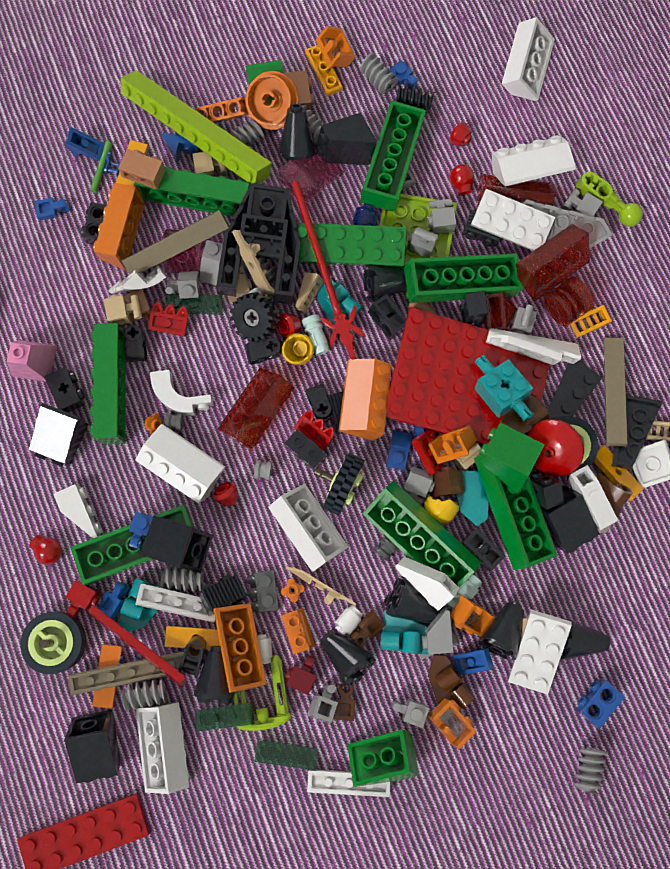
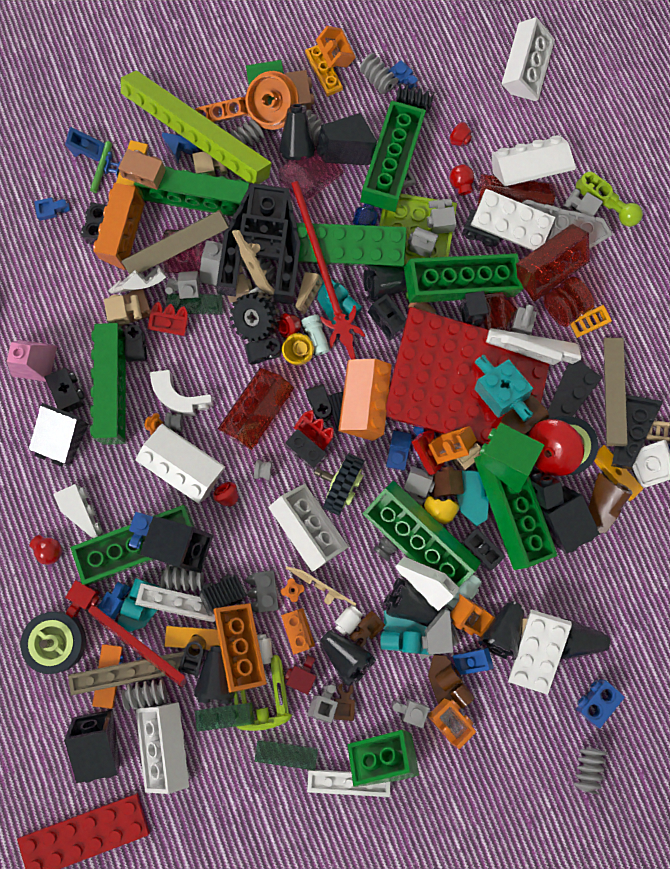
(586, 483): white slope -> none

